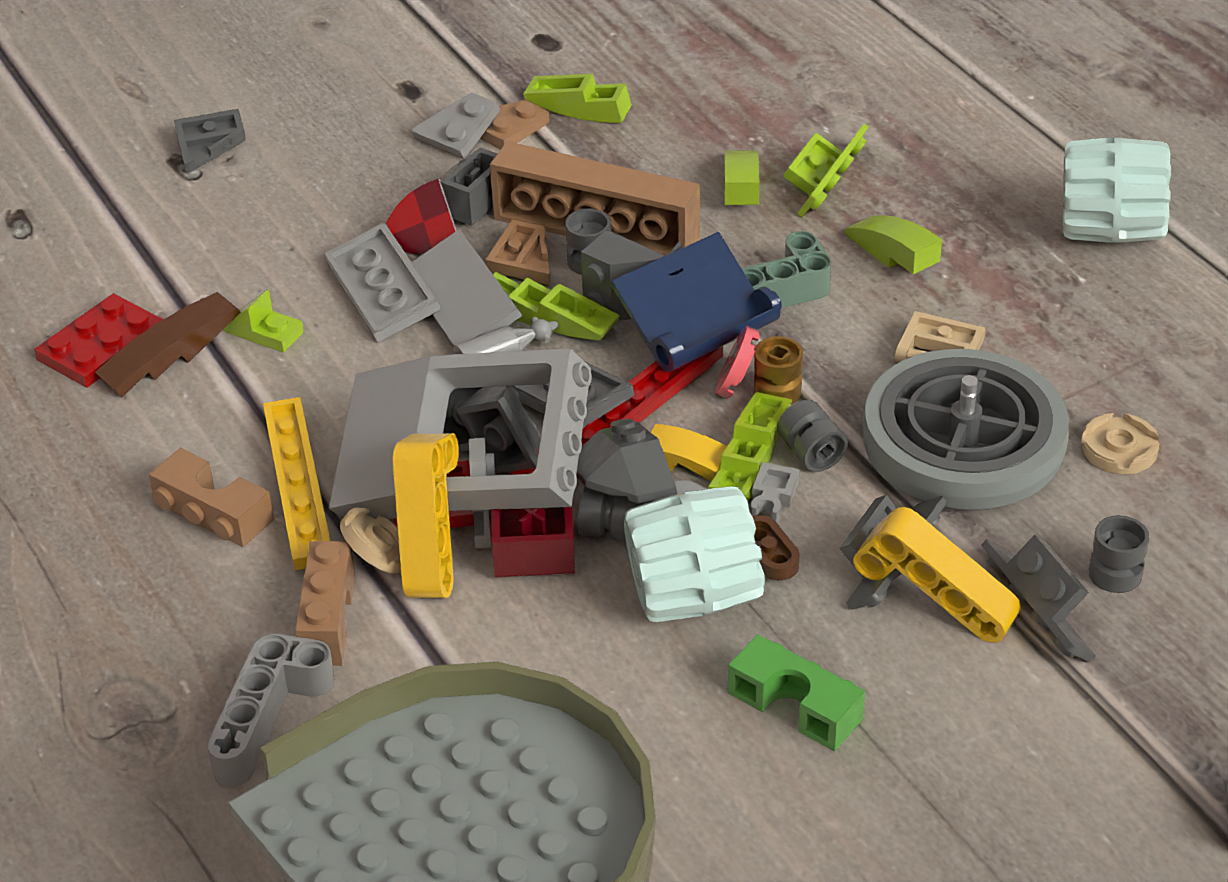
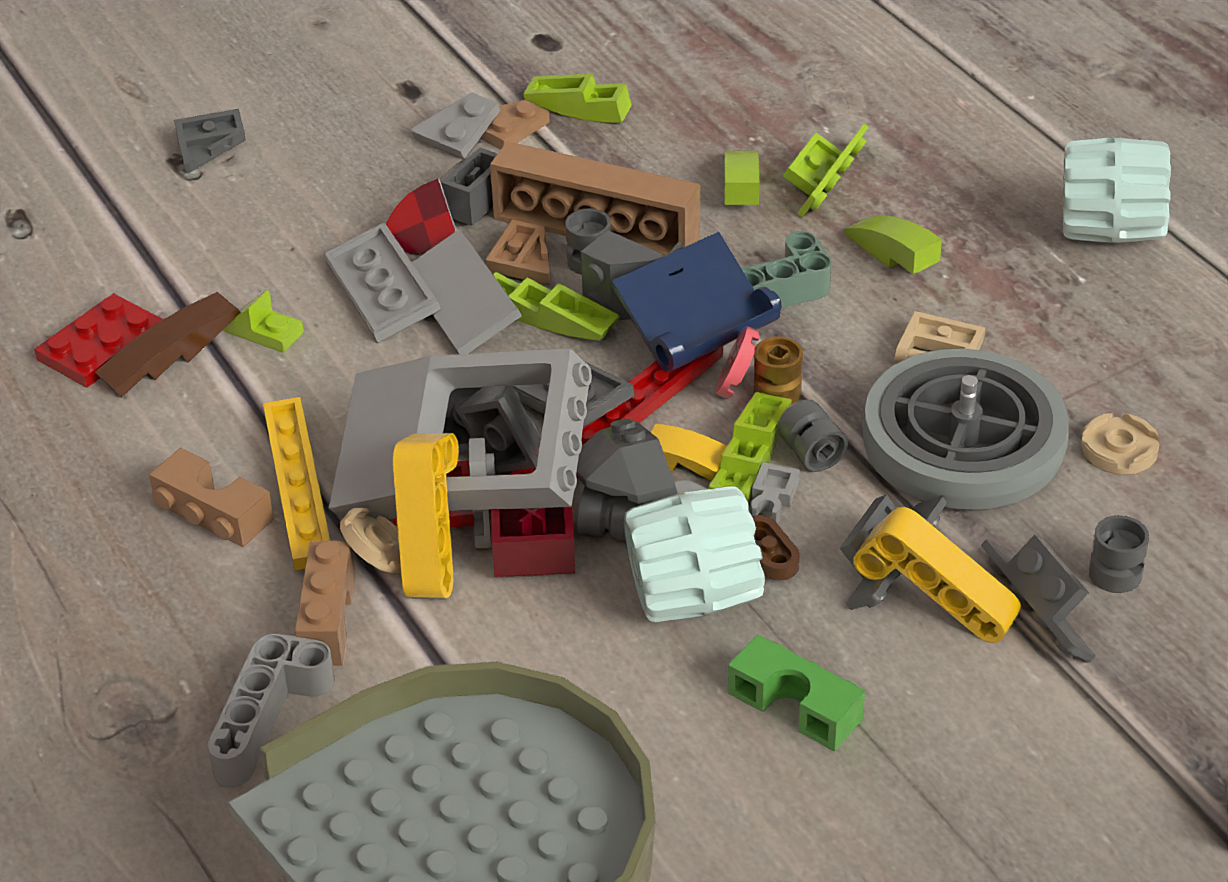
(508, 338): light grey wheel -> none

